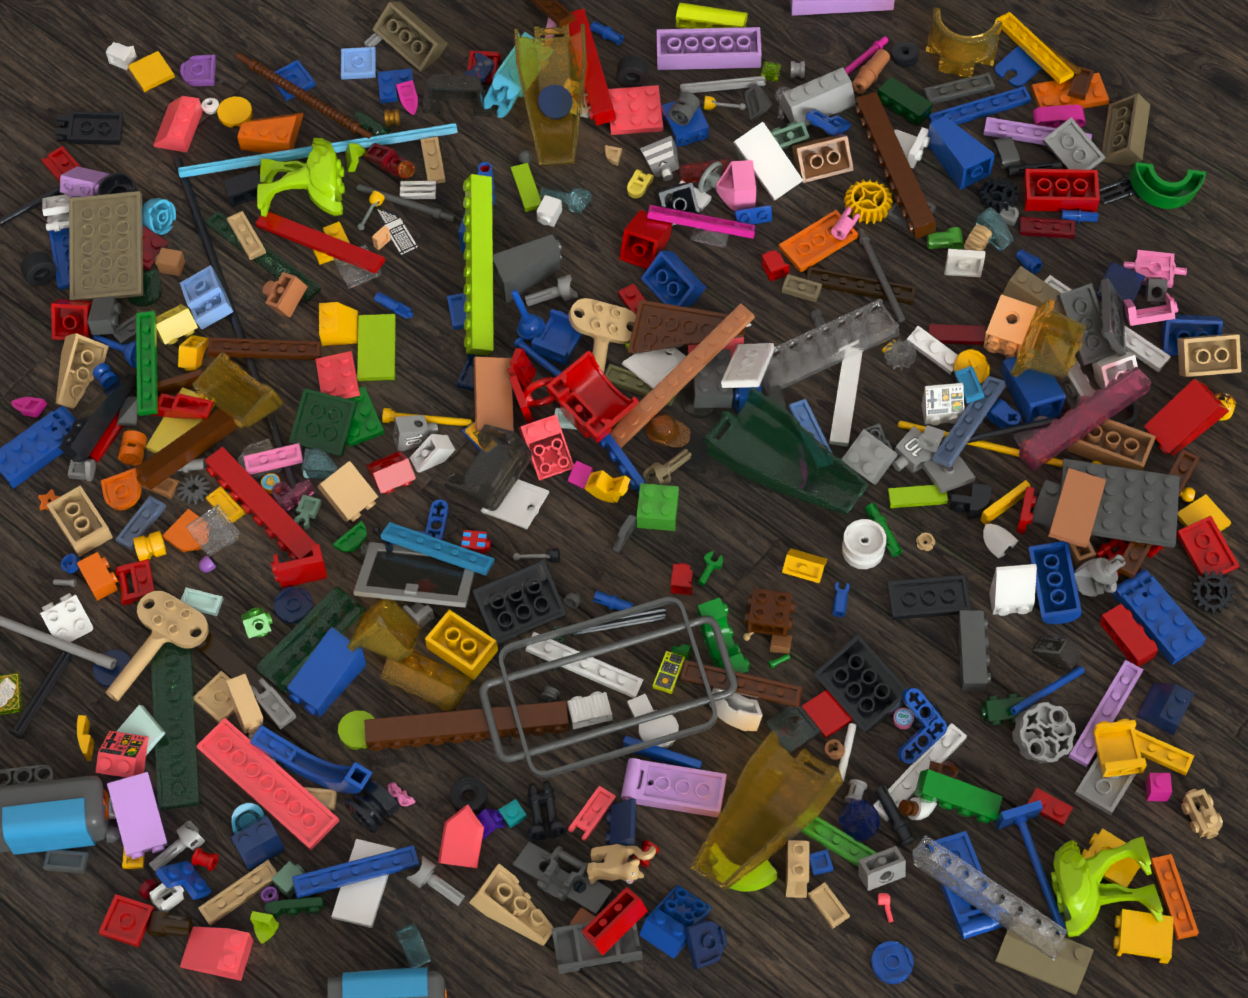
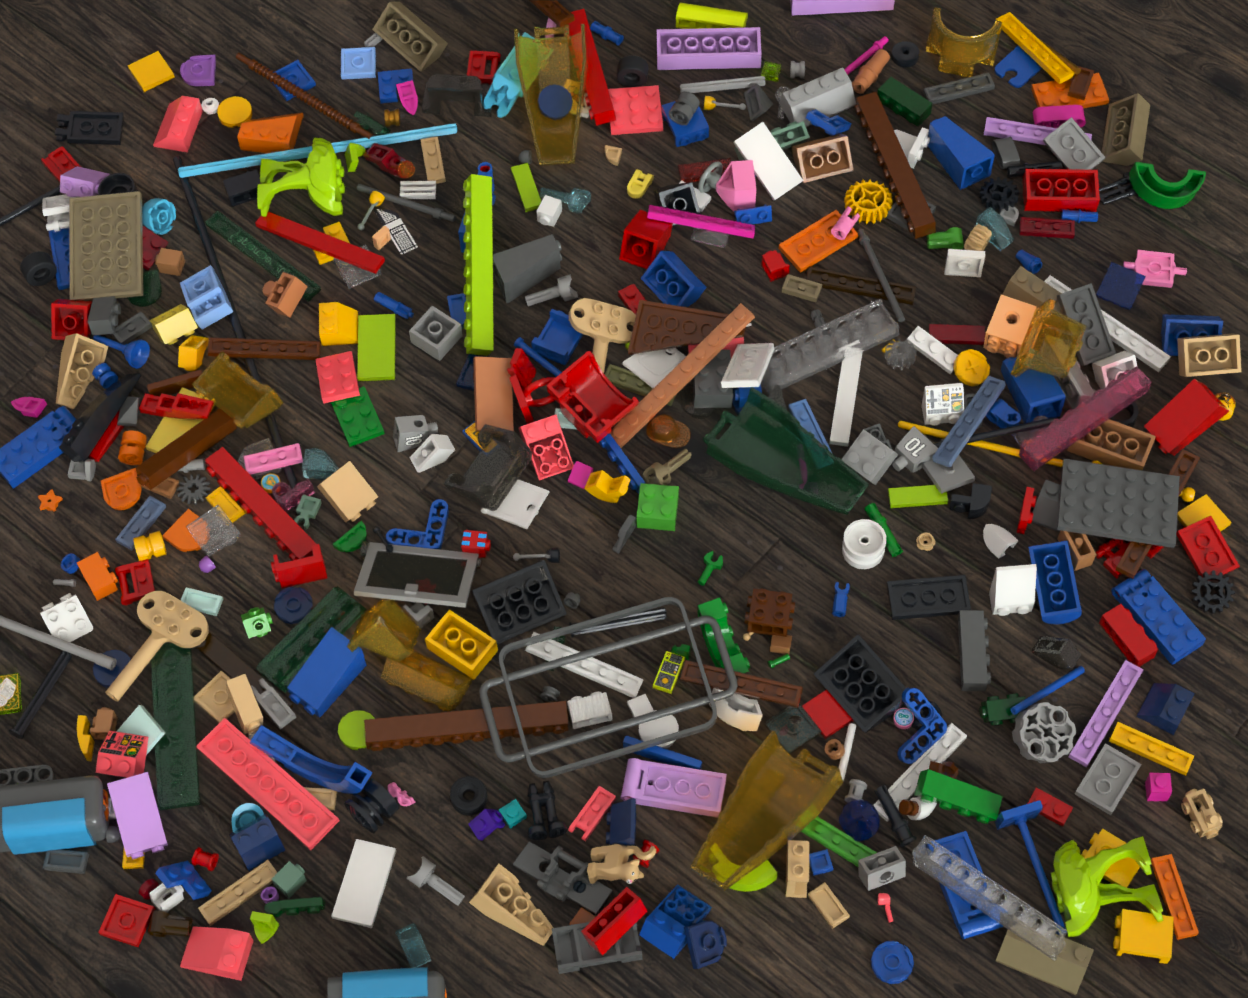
(79, 521): tan brick -> none
(103, 723): none -> medium nougat brick
(121, 55): white window -> none
(146, 363): green plate -> none
(188, 838): light grey piece -> none
(246, 235): tan tile -> none
(323, 422): dark green plate -> none
(355, 871): blue tile -> none
(389, 416): yellow piece -> none
(391, 472): slope -> none
(435, 333): none -> light grey brick
(437, 548): dark azure tile -> none
(461, 839): coral tile -> none
(482, 68): dark blue piece -> none
(529, 324): blue piece -> none
(612, 602): blue pin -> none
(662, 157): light grey torso -> none
(681, 579): red window -> none
(804, 565): yellow panel -> none
(930, 438): light grey bracket -> none
(971, 385): dark azure tile -> none
(984, 106): blue tile -> none
(1004, 503): yellow tile -> none
(1077, 508): nougat tile -> none
(1098, 574): light grey piece -> none
(1112, 317): dark grey plate -> none
(1118, 748): yellow panel -> none
(1150, 314): bright pink panel -> none
(1152, 282): dark grey brick -> none

